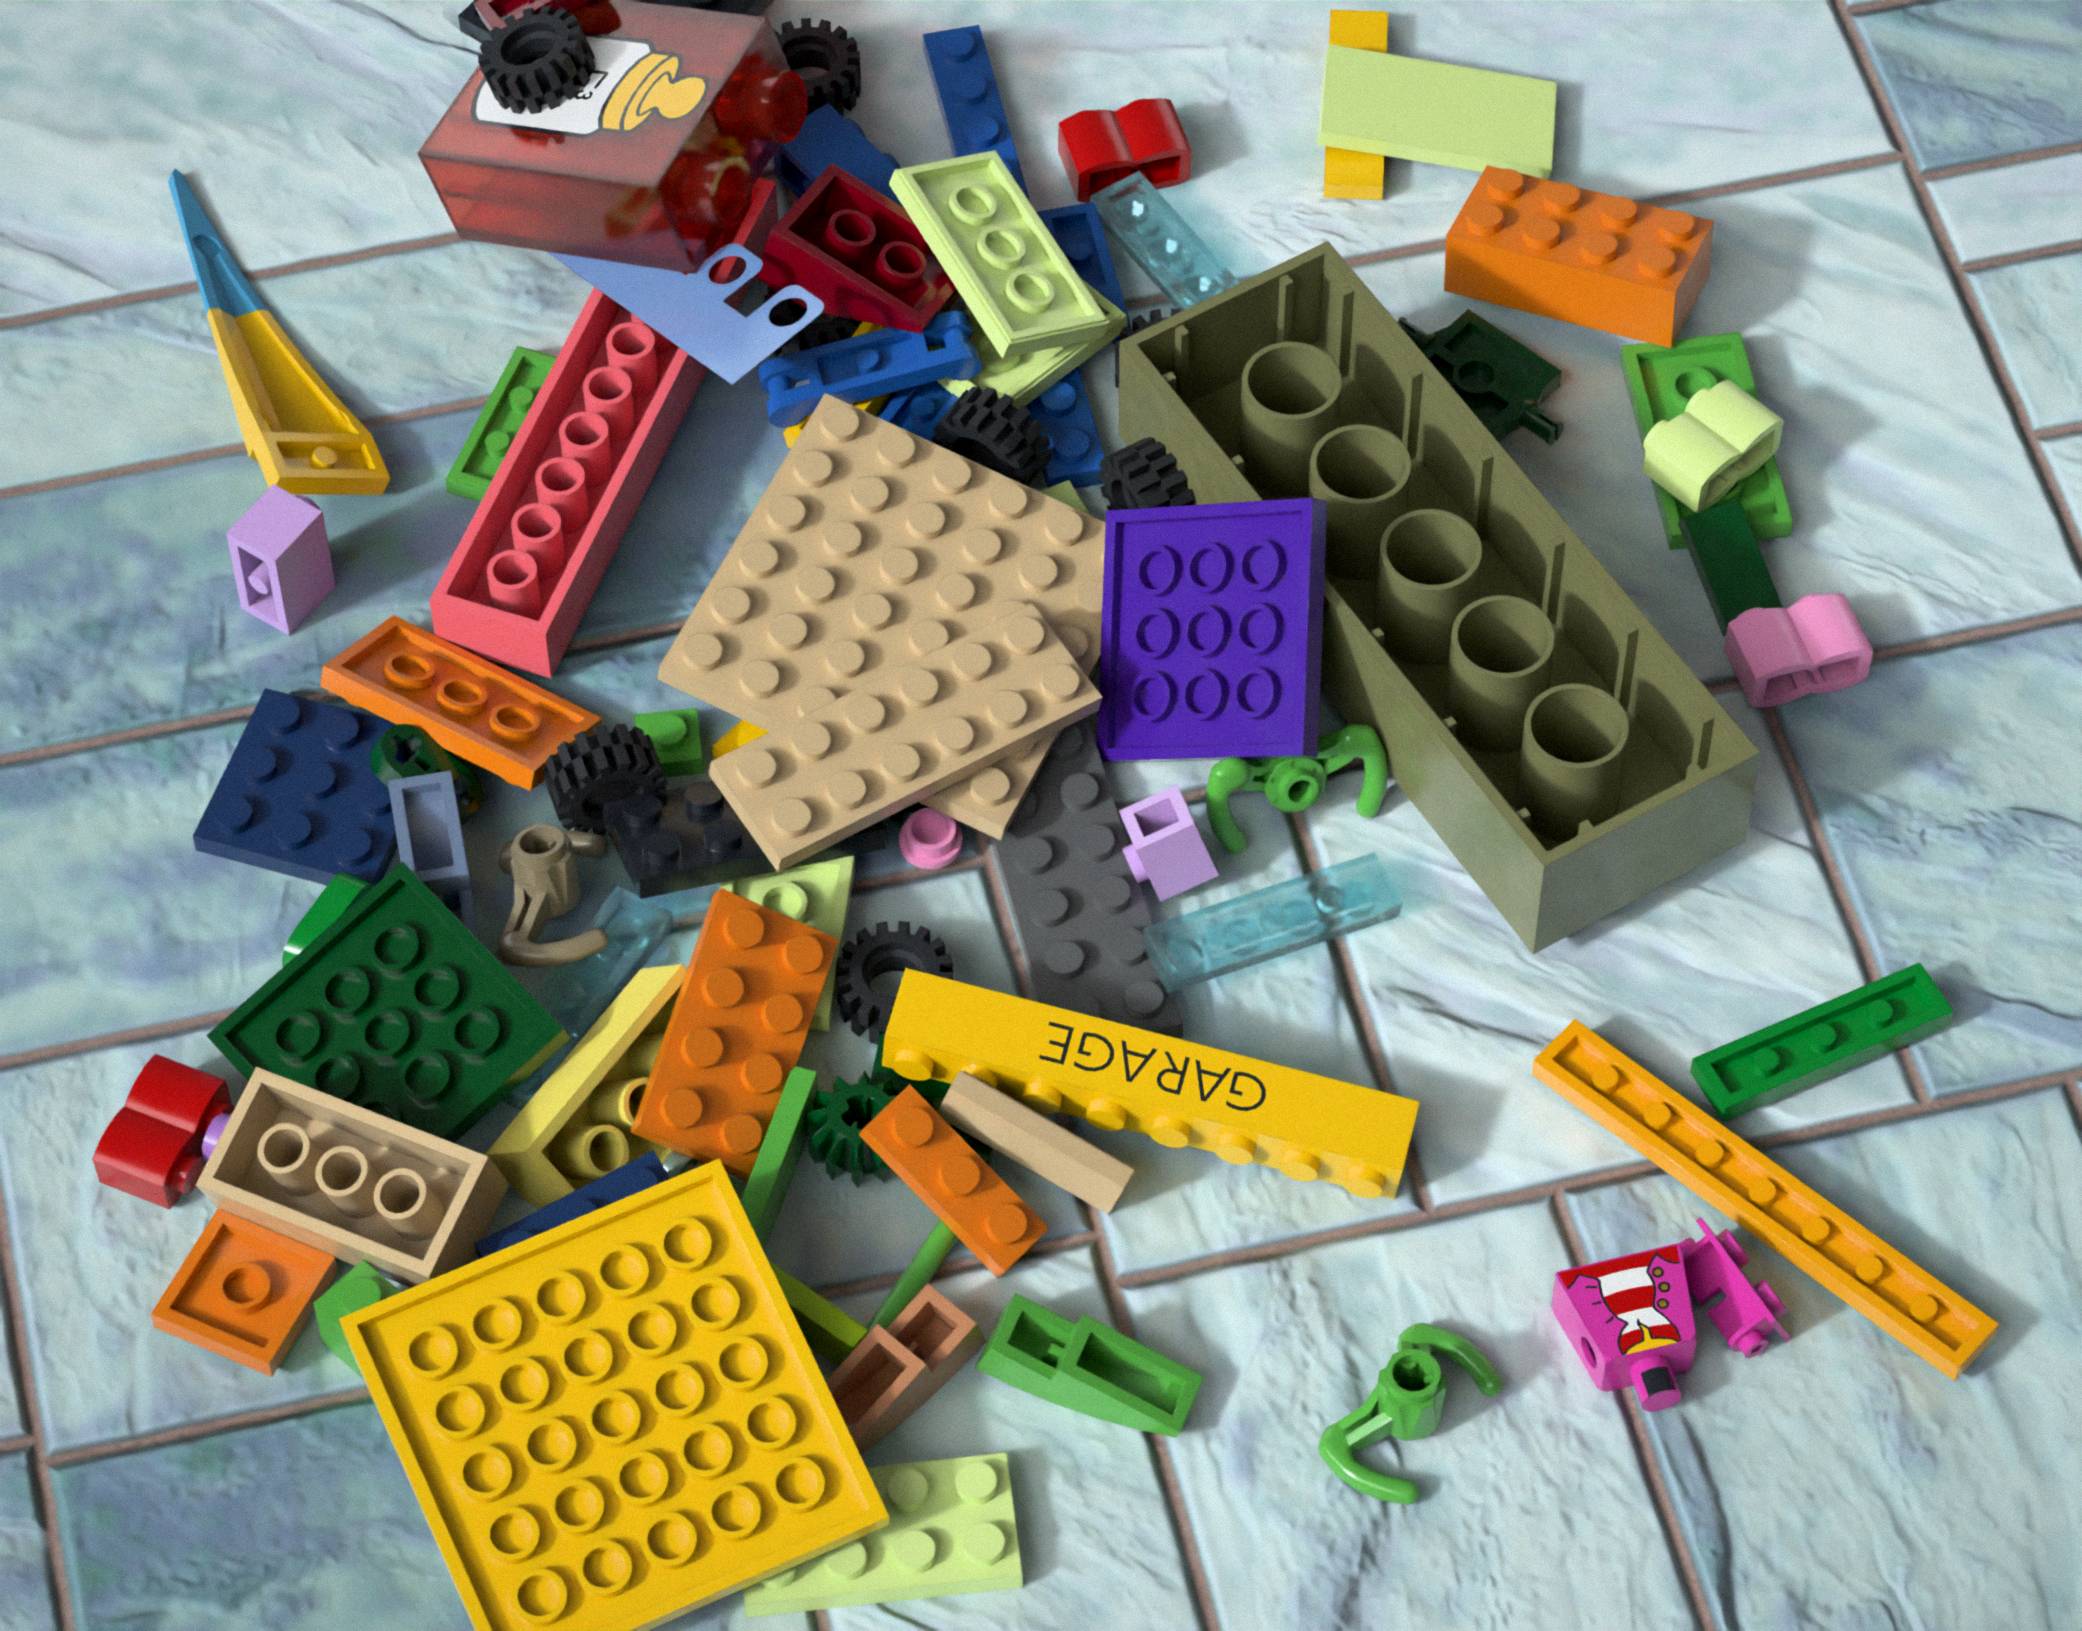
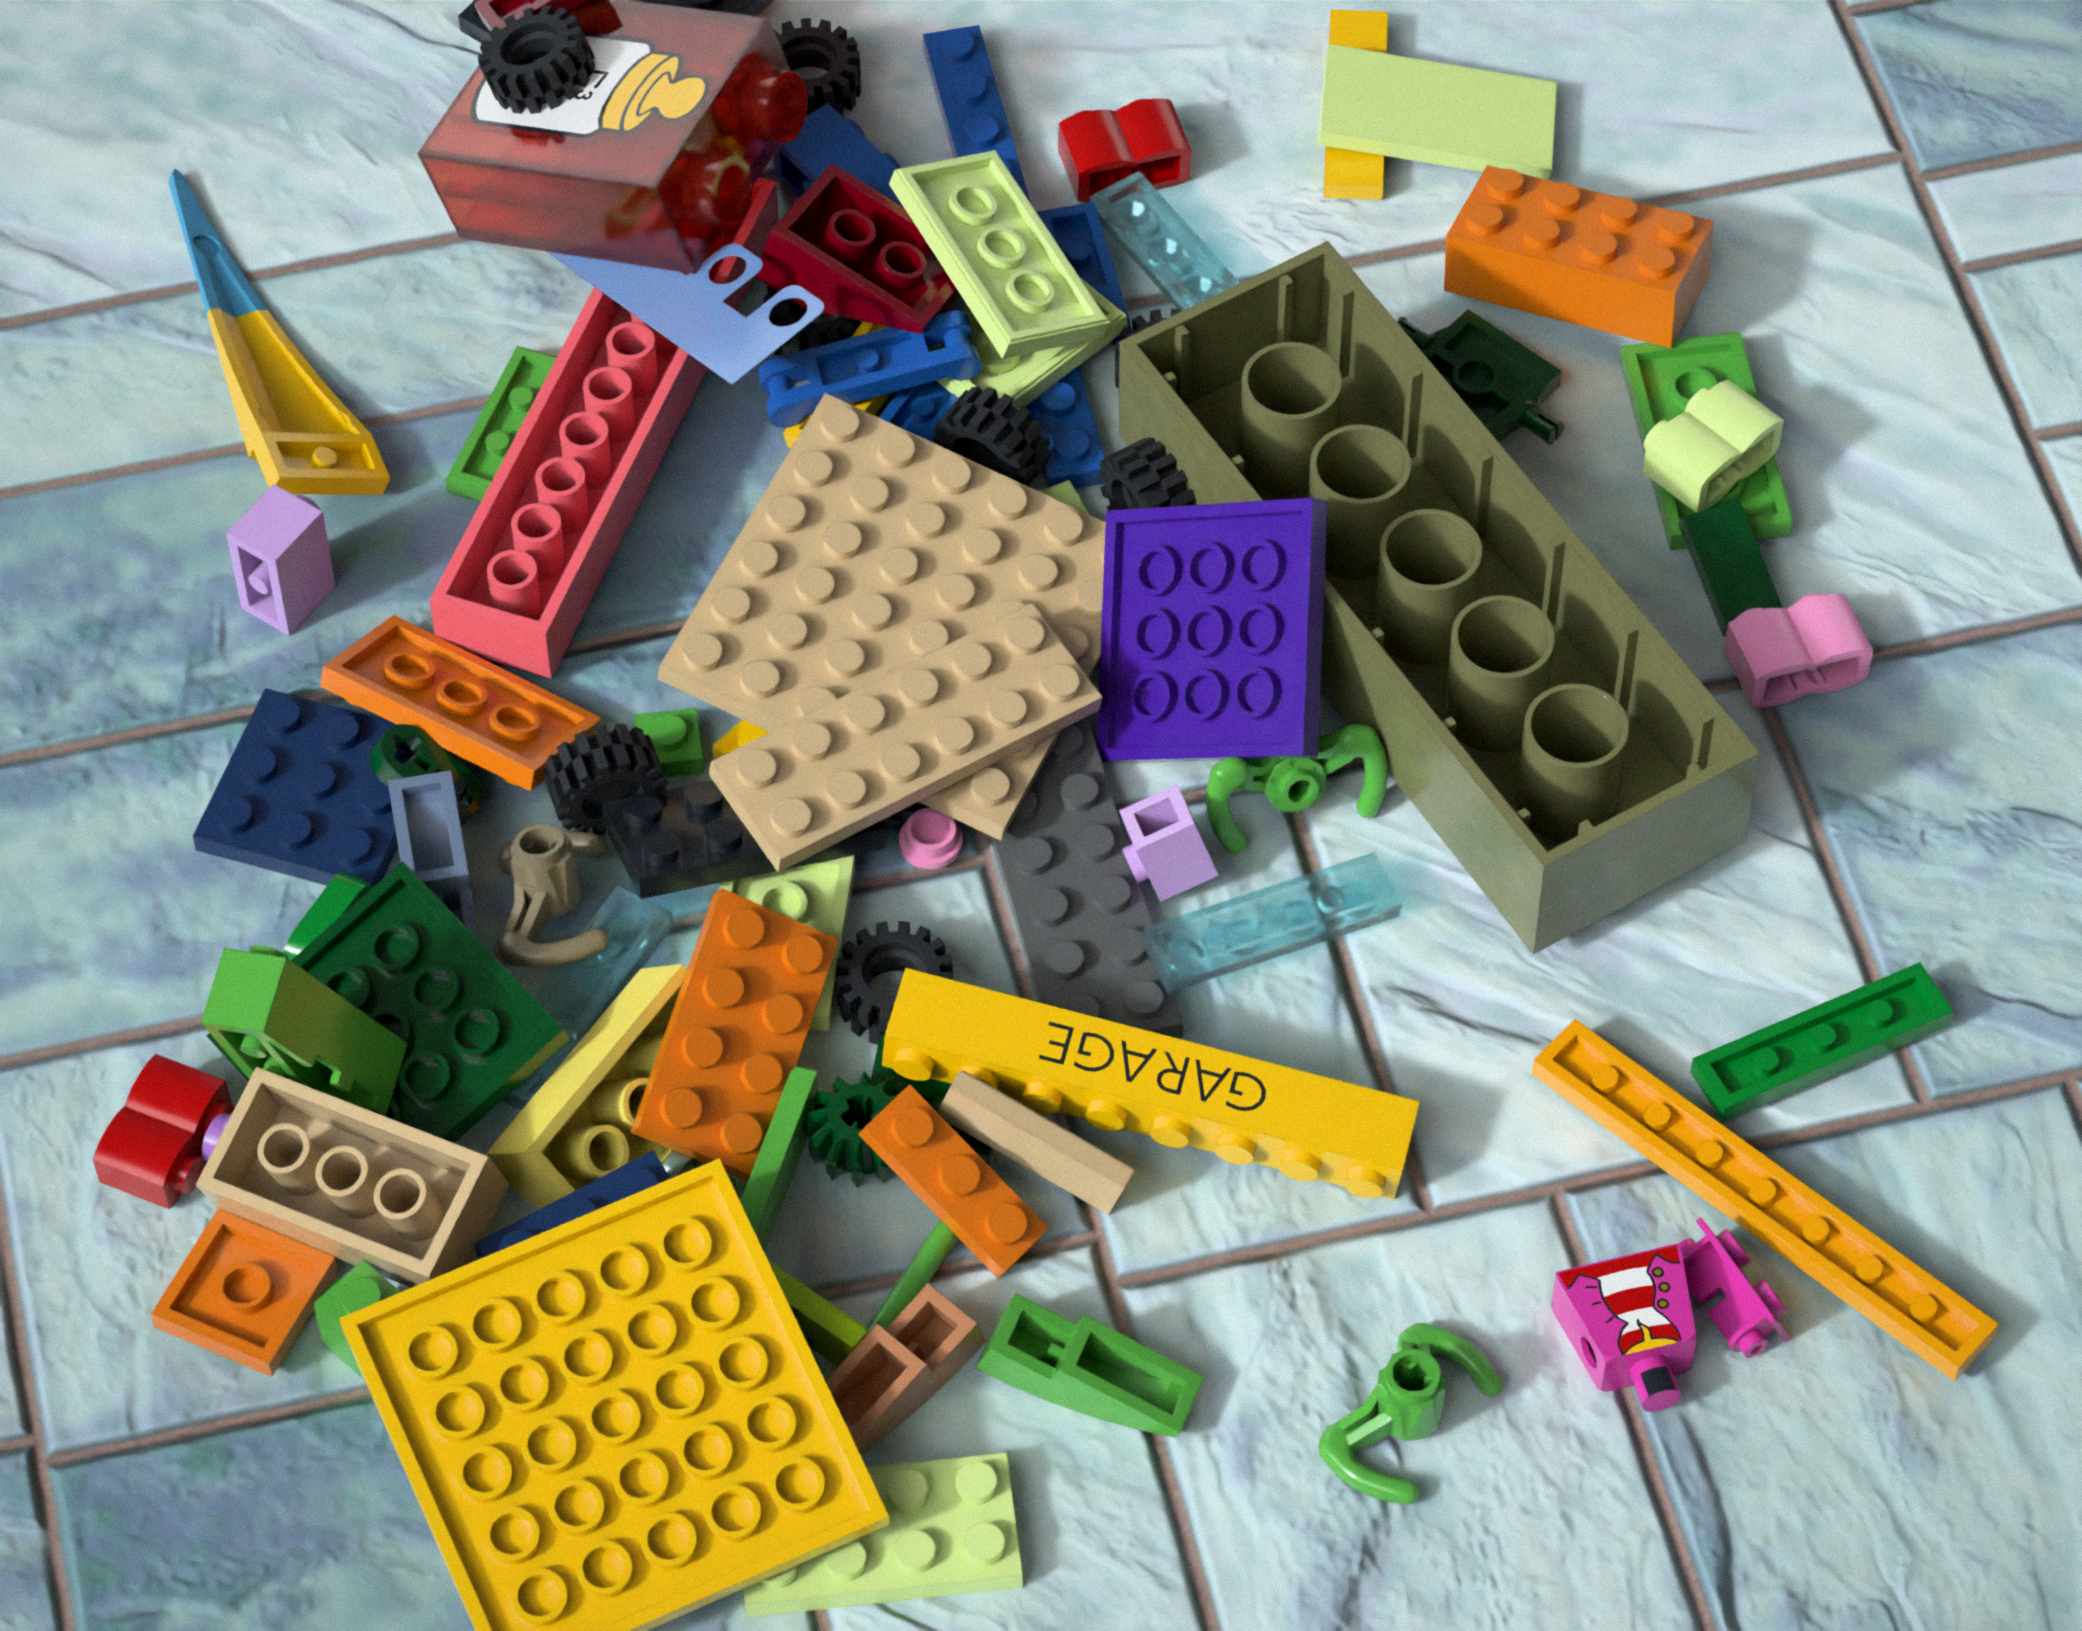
(296, 1027): none -> bright green wedge

